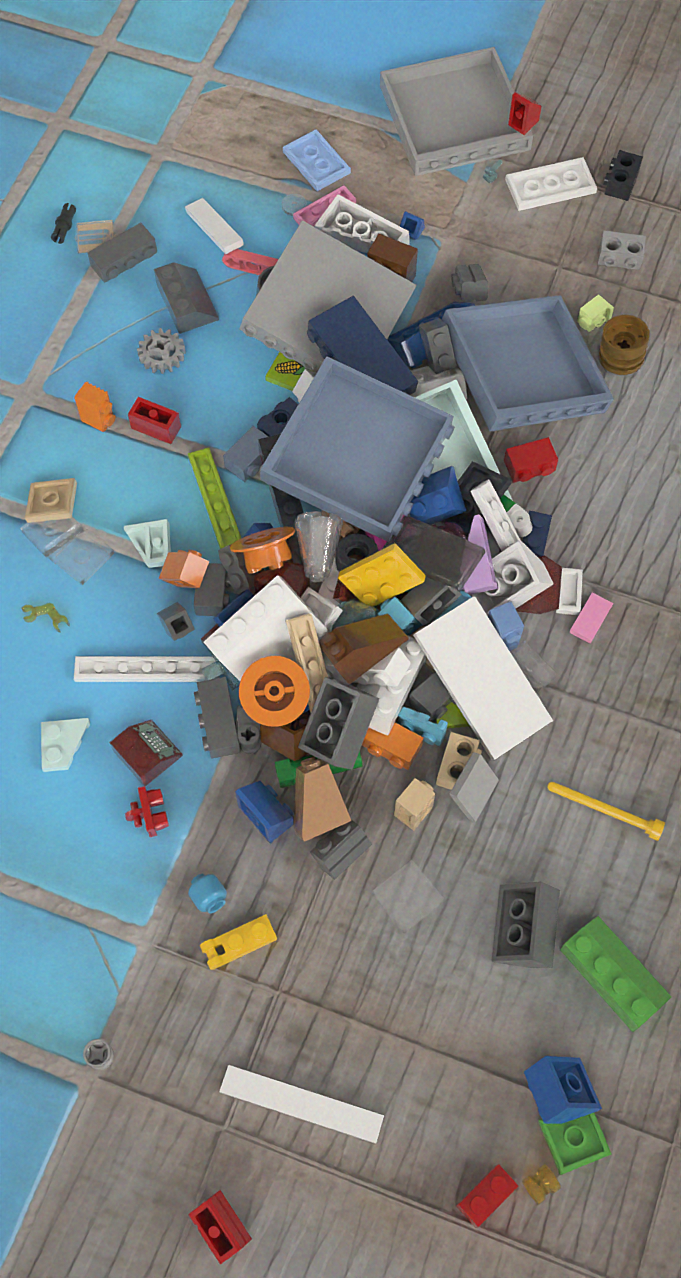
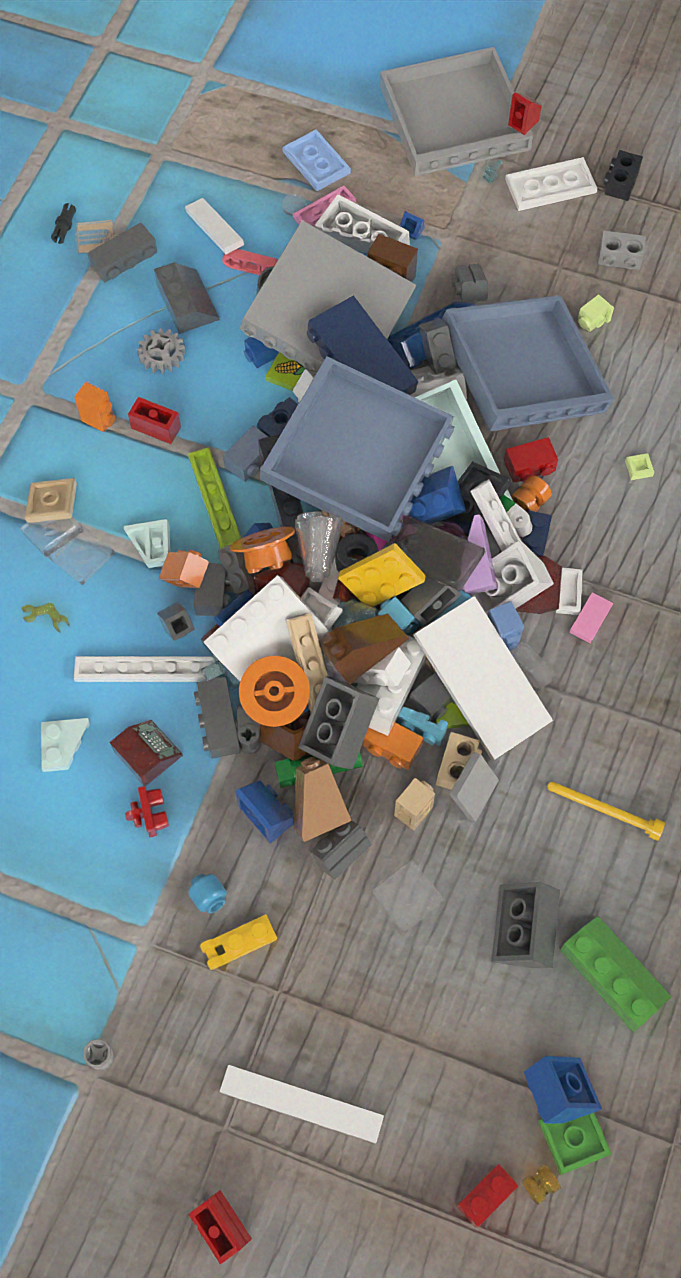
(258, 353): none -> blue brick
(532, 494): none -> orange wheel
(623, 344): pearl gold wheel -> none
(639, 466): none -> yellowish green tile

